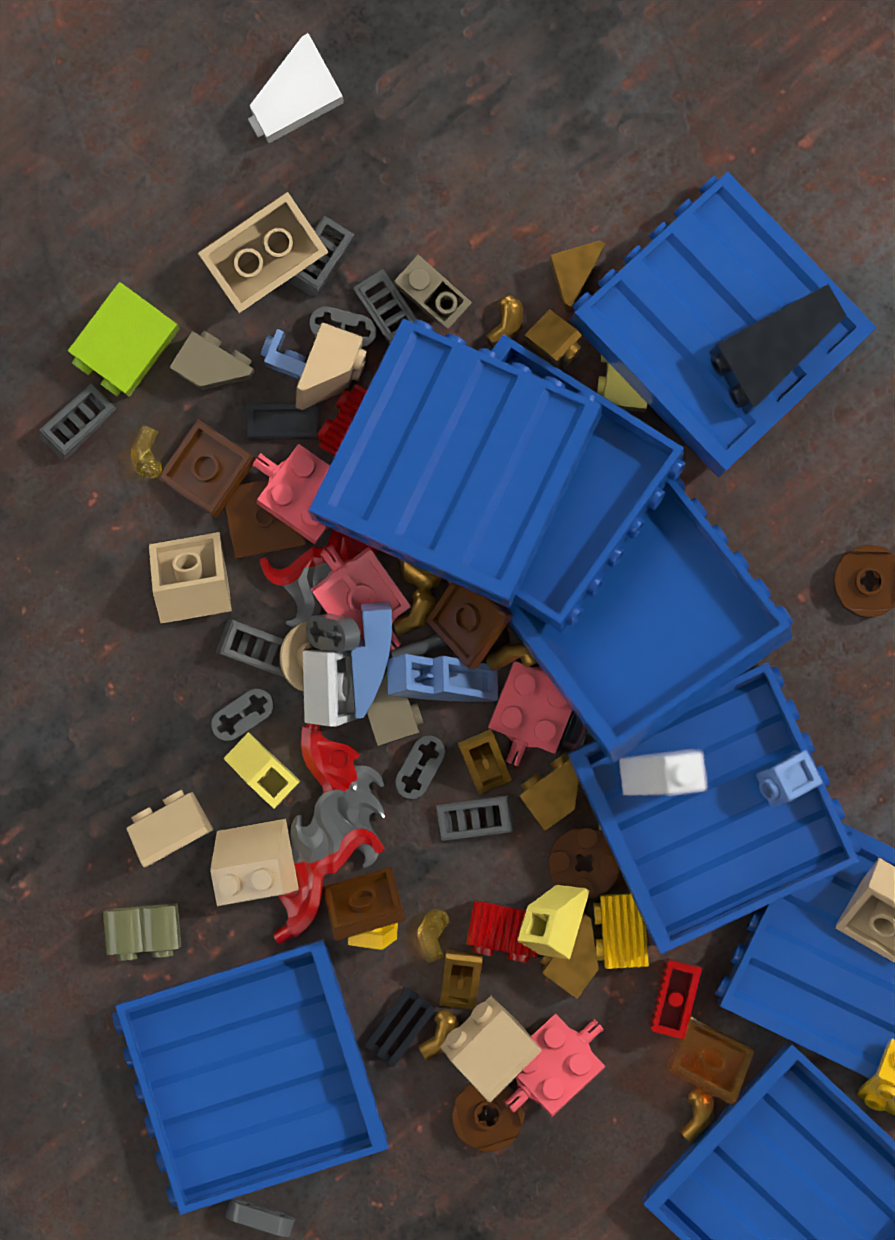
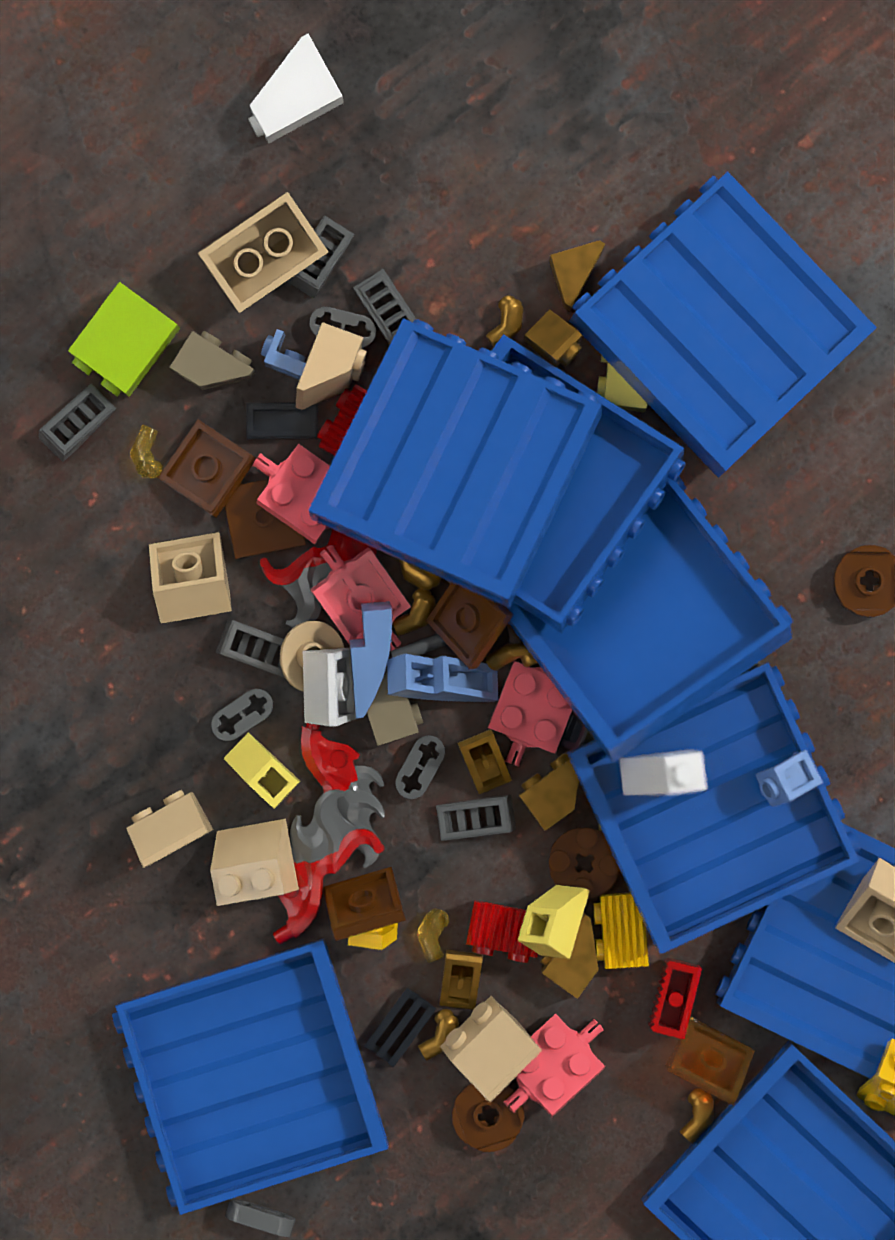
(142, 930): olive brick -> none
(333, 633): dark grey beam -> none
(431, 292): dark tan slope -> none
(771, 348): black slope -> none

